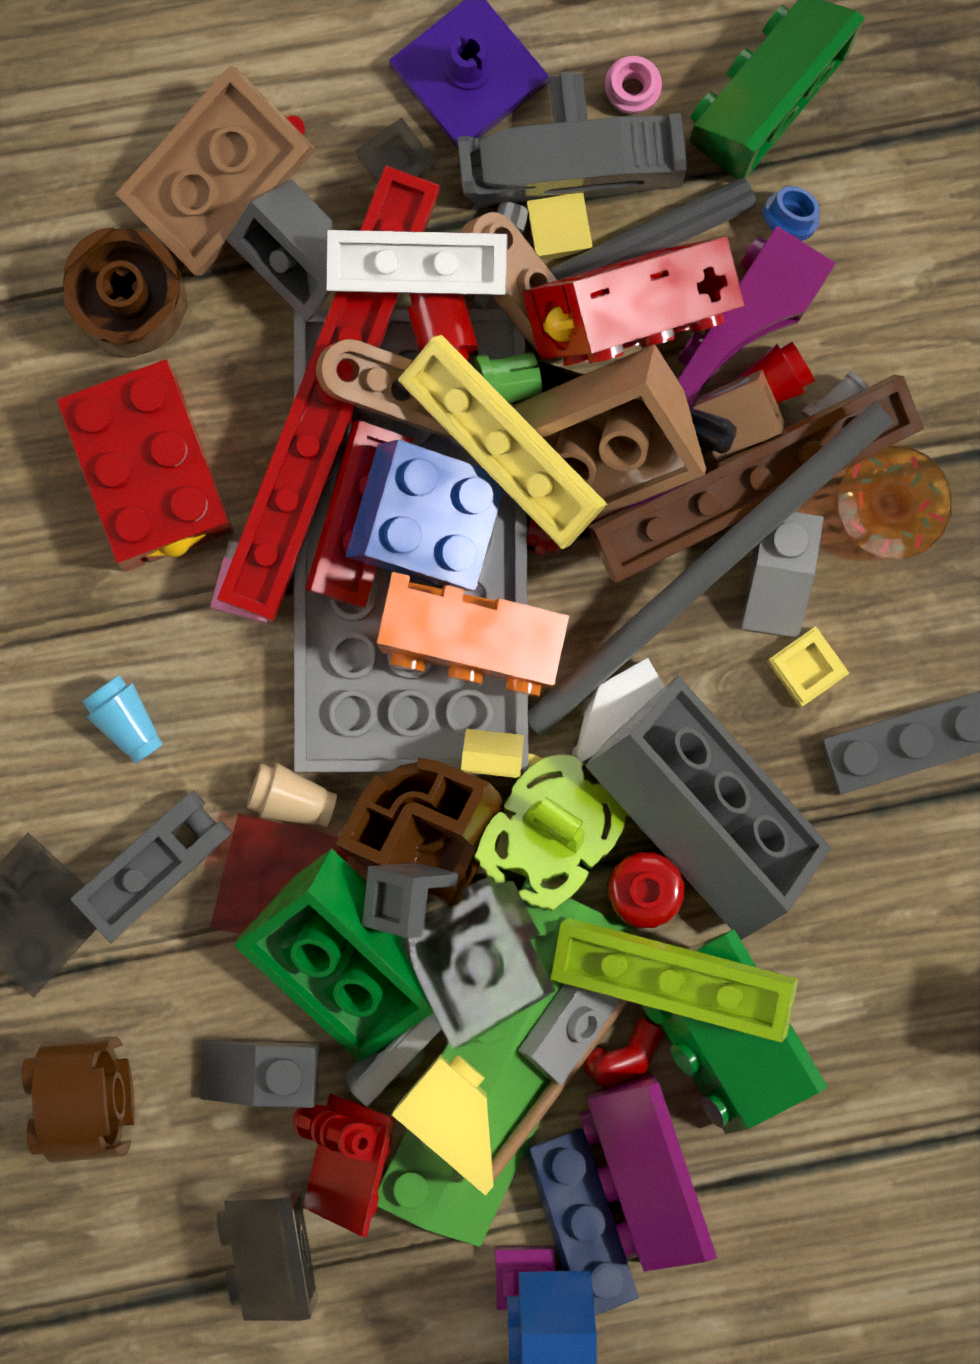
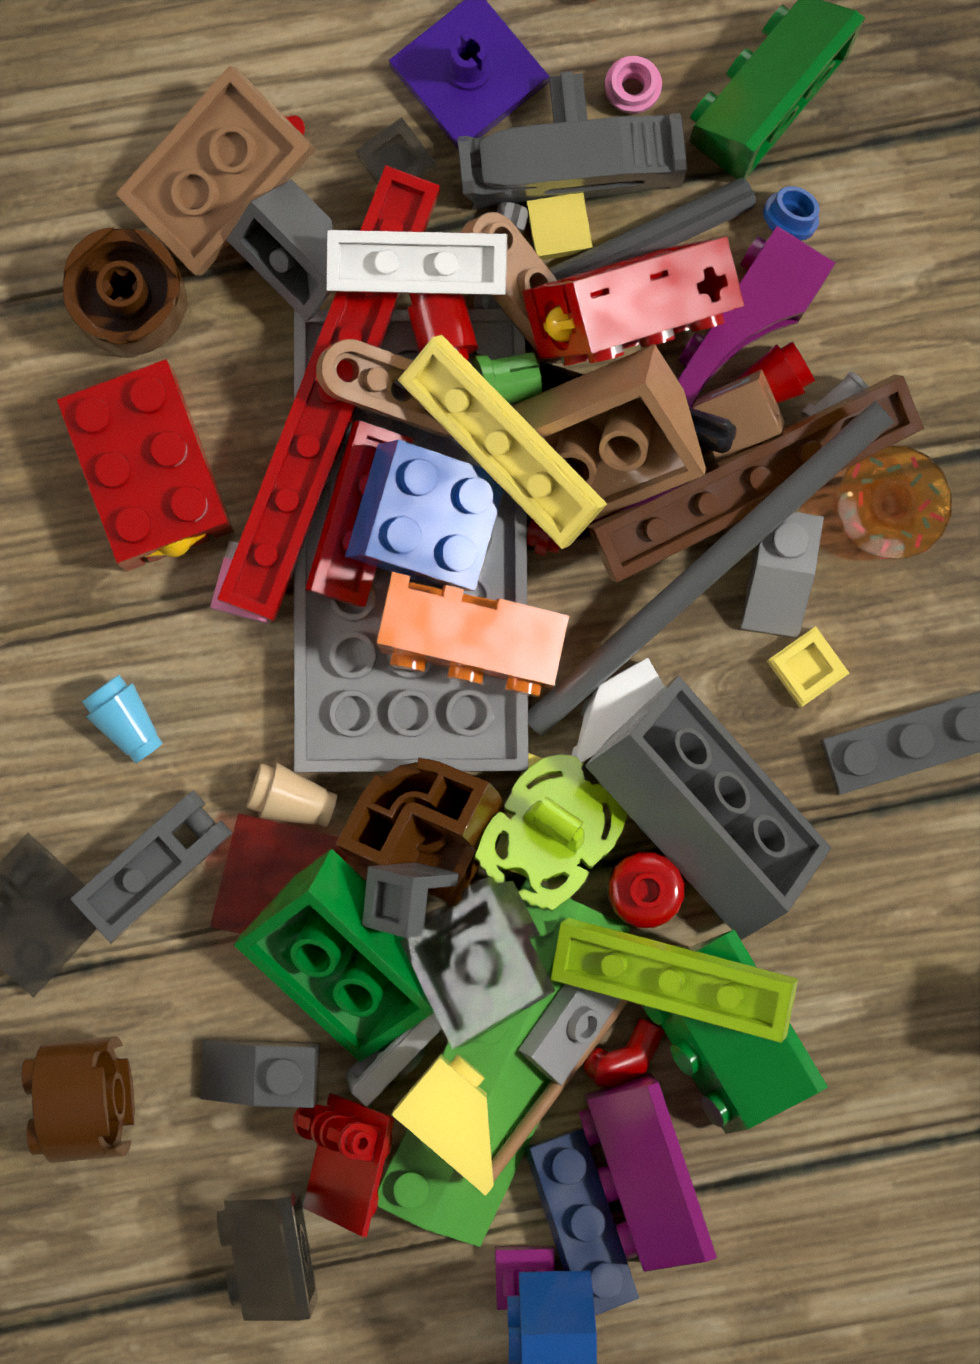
(492, 753): light yellow tile -> none

